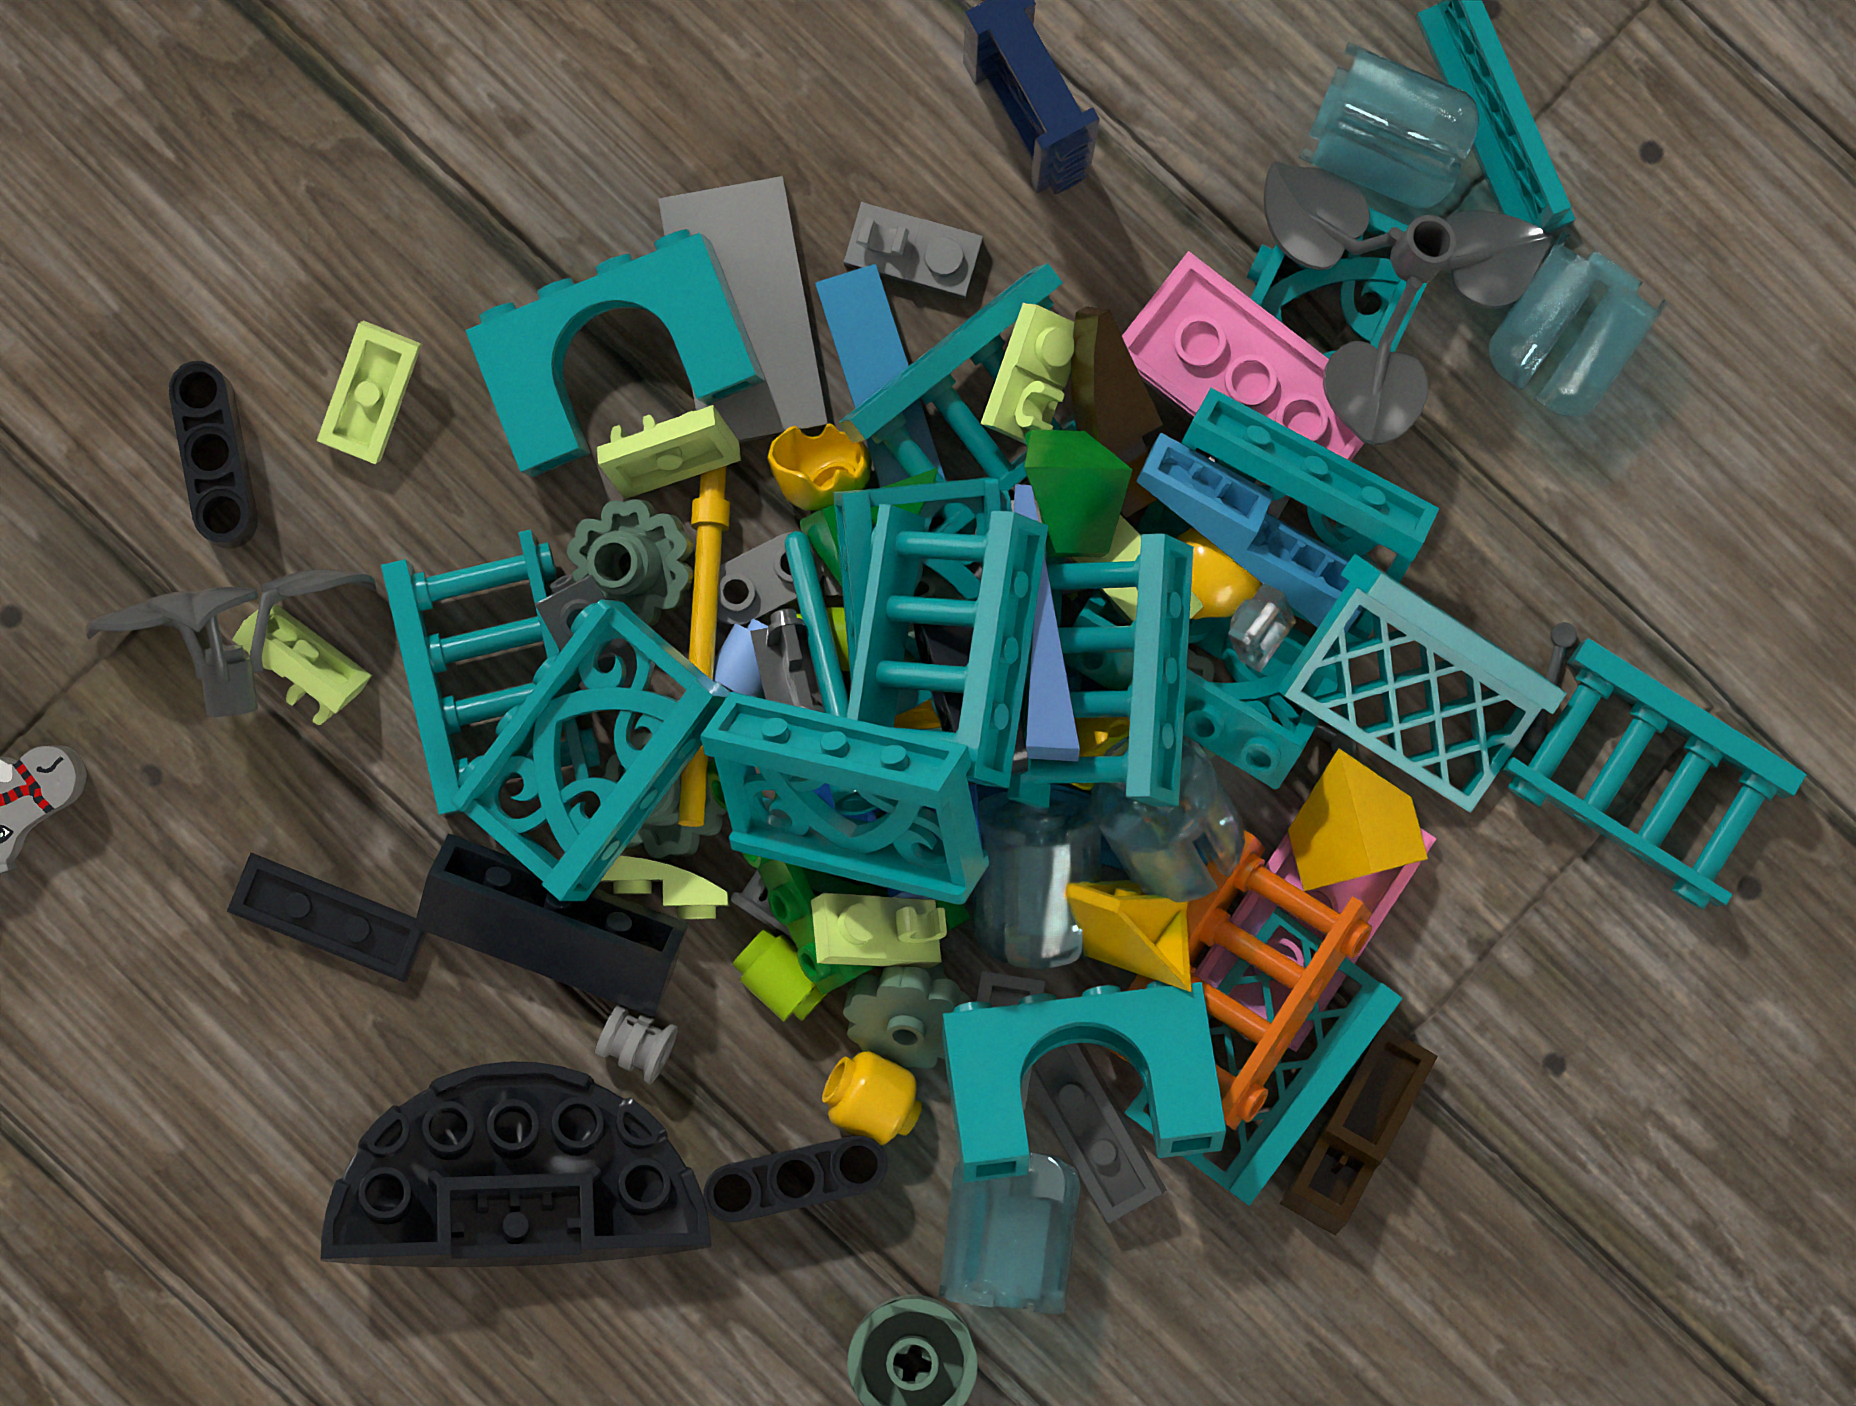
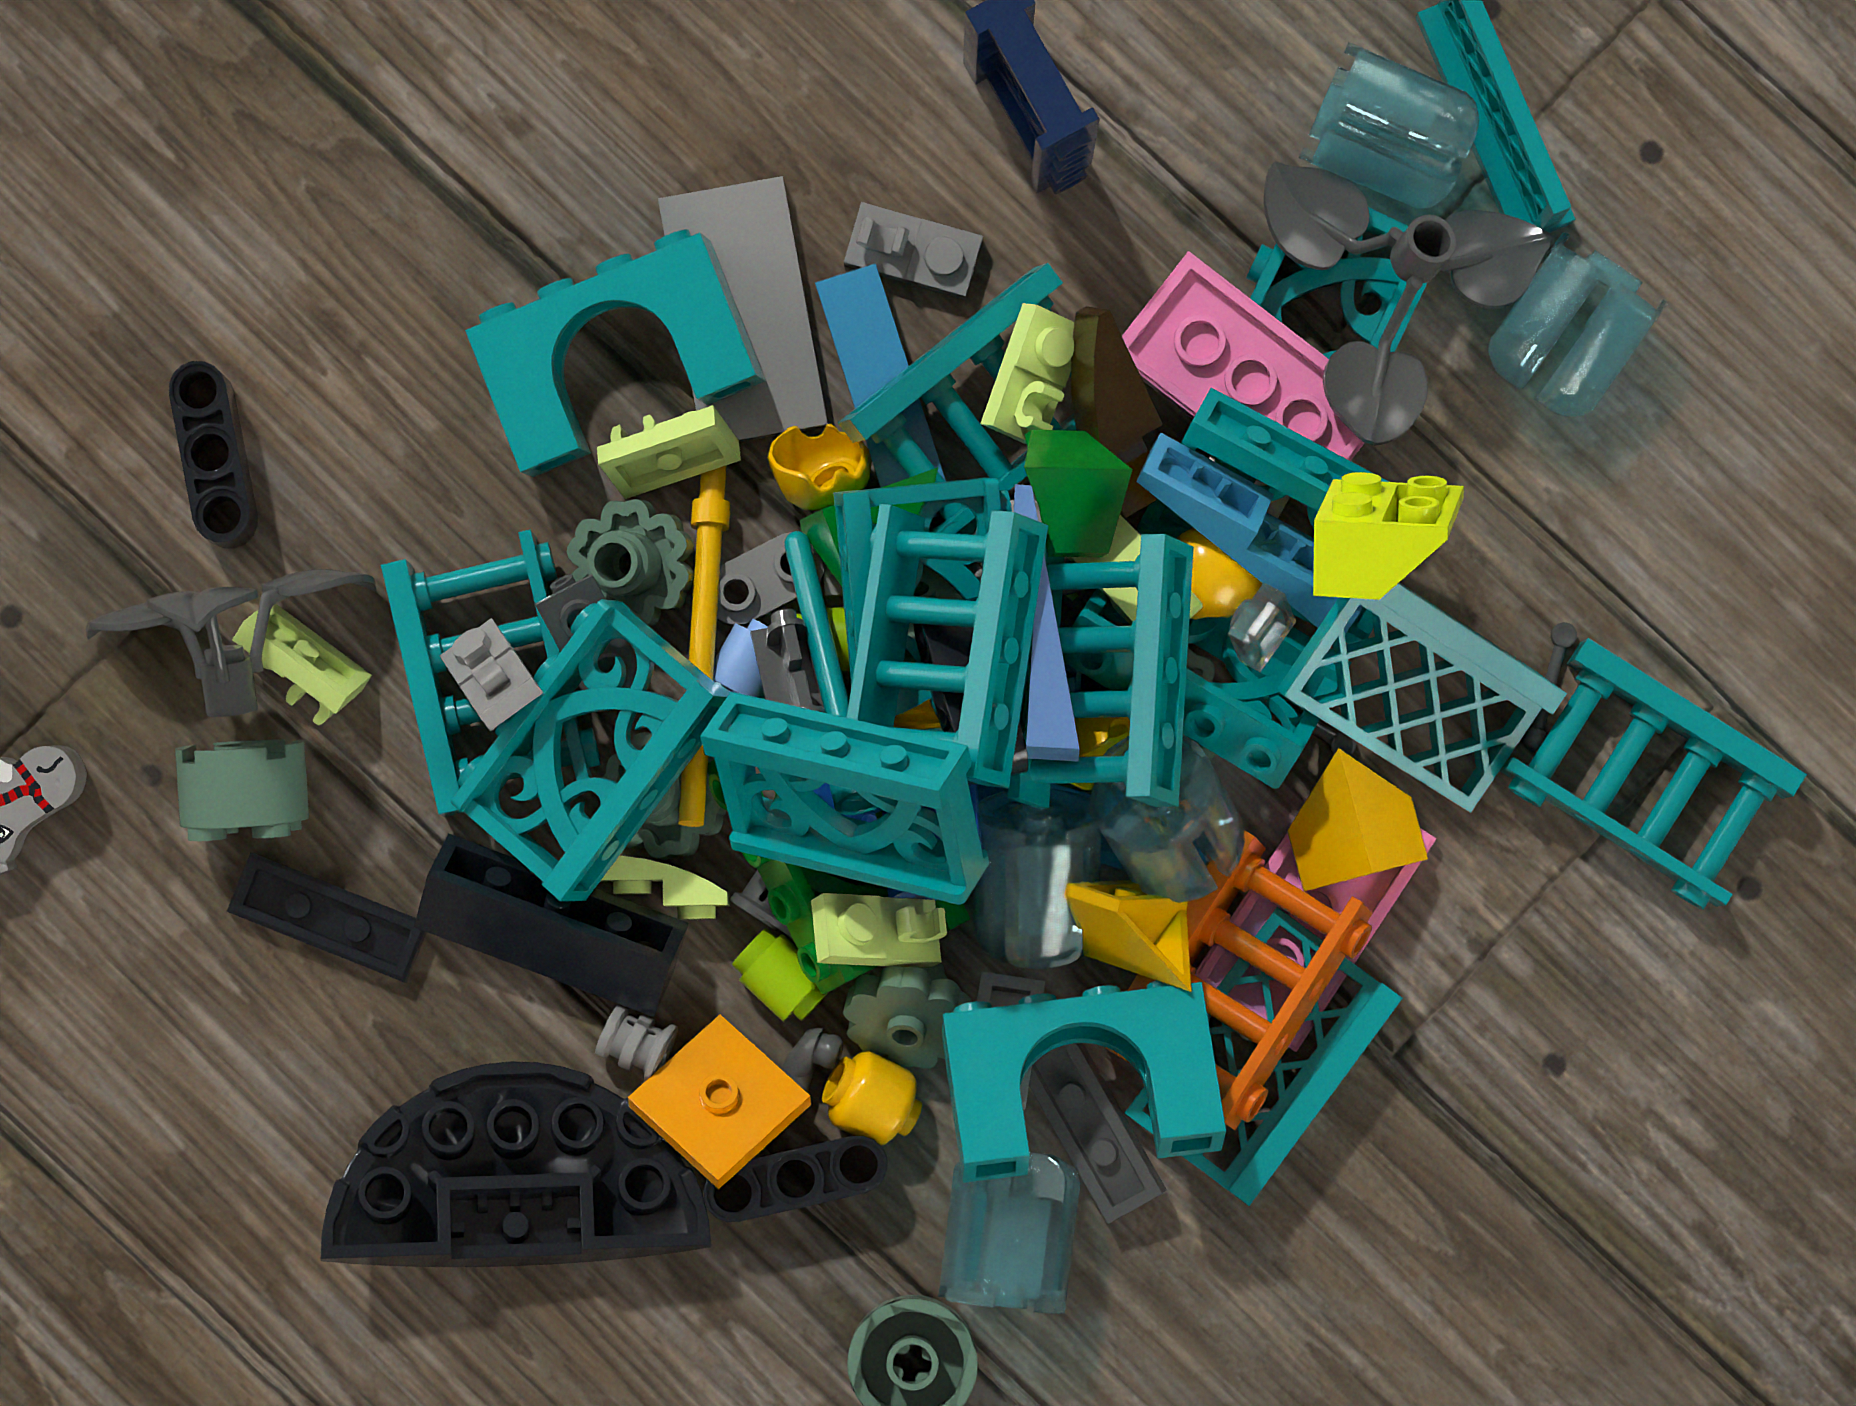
(242, 786): none -> sand green brick
(369, 392): yellowish green plate -> none
(490, 673): none -> light grey plate
(719, 1101): none -> light orange plate
(812, 1050): none -> dark grey arm
(1358, 1130): dark brown slope -> none
(1379, 532): none -> neon yellow slope

